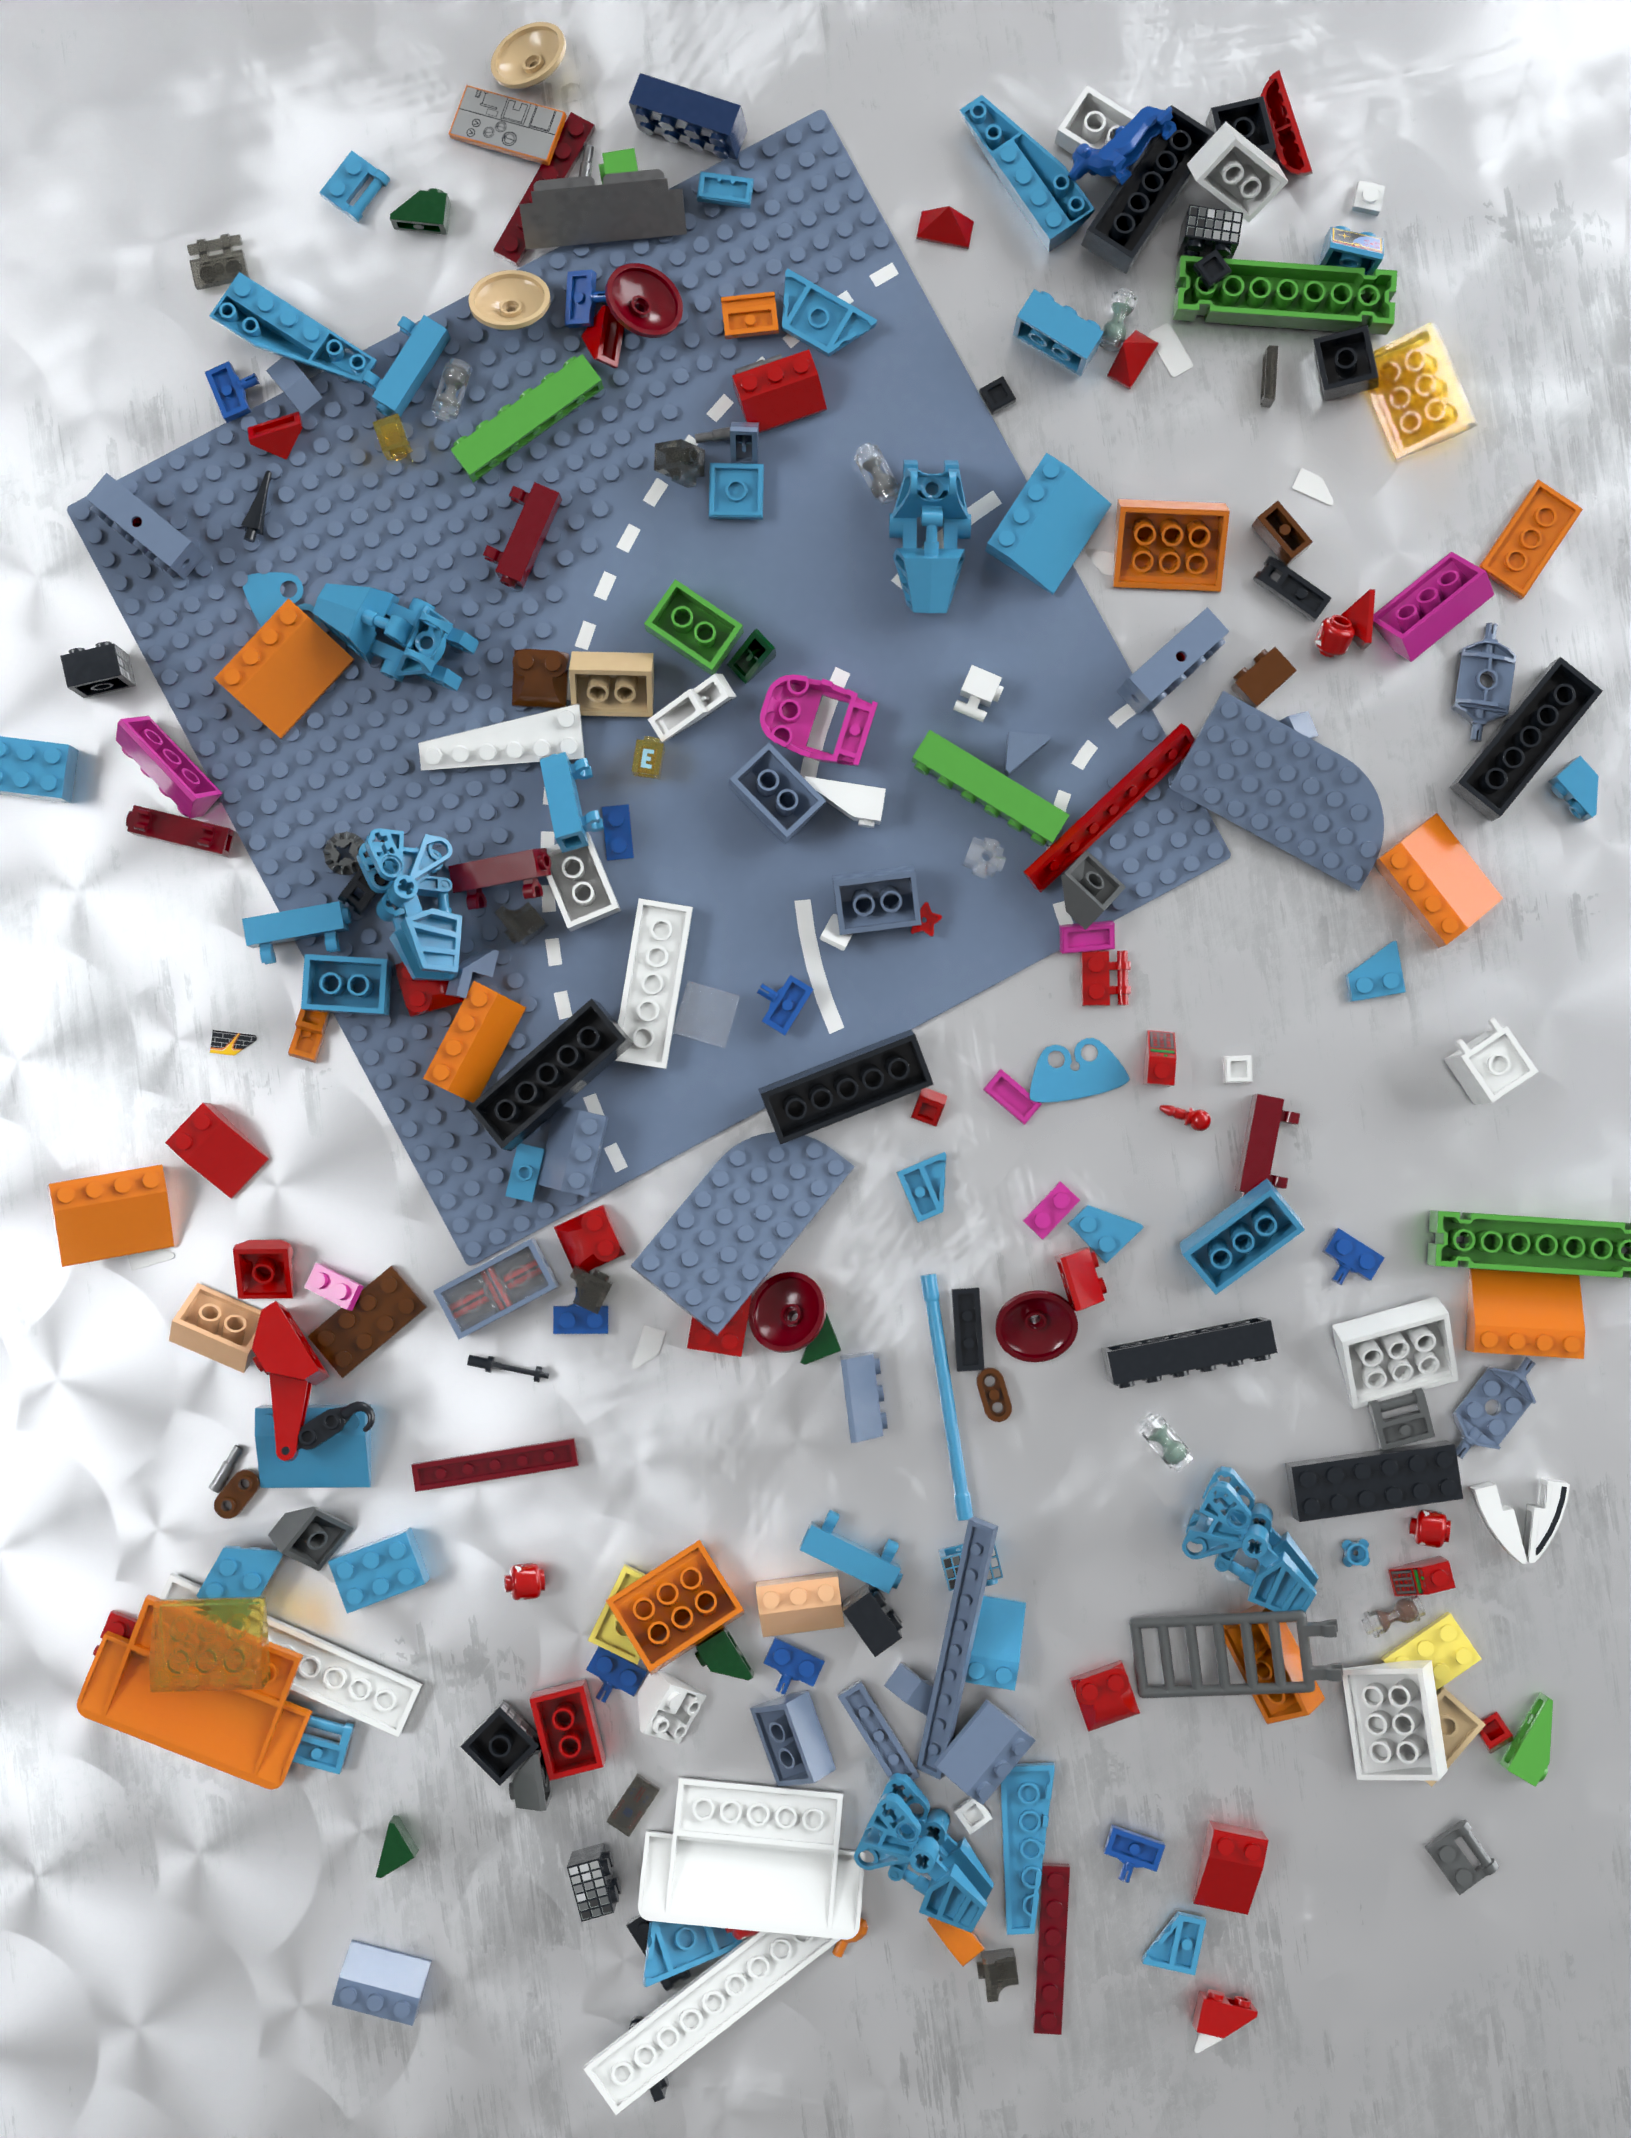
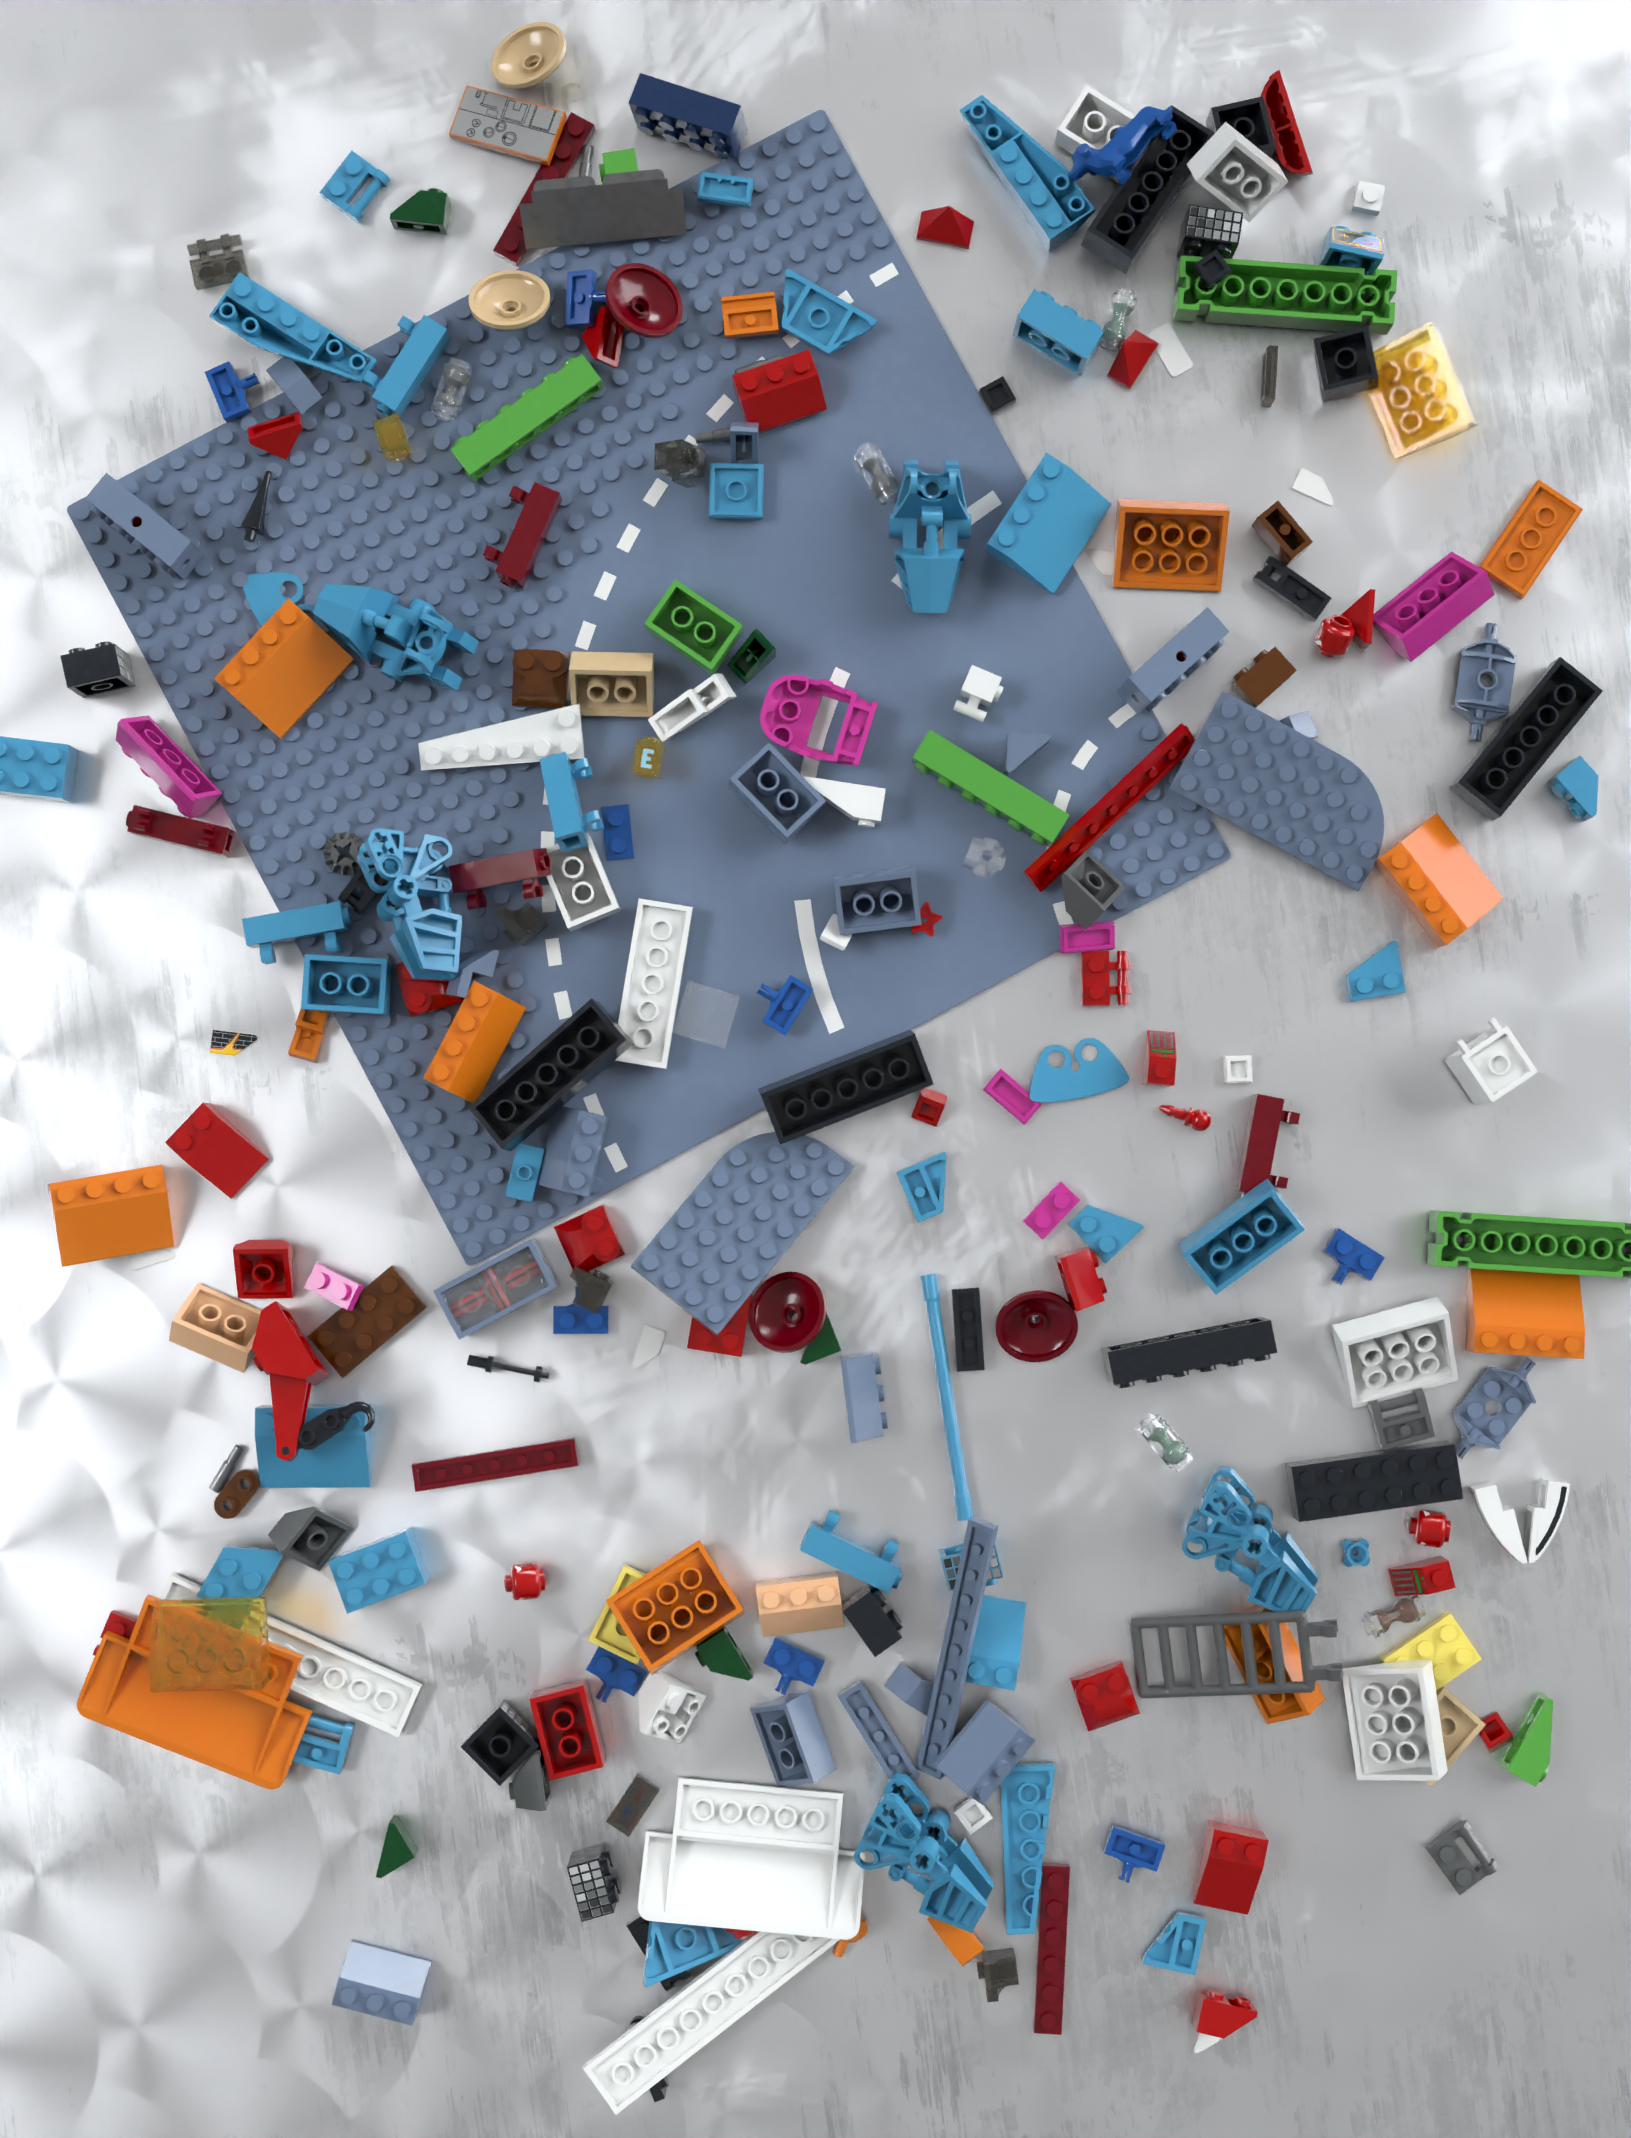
(993, 1394): reddish brown plate -> none

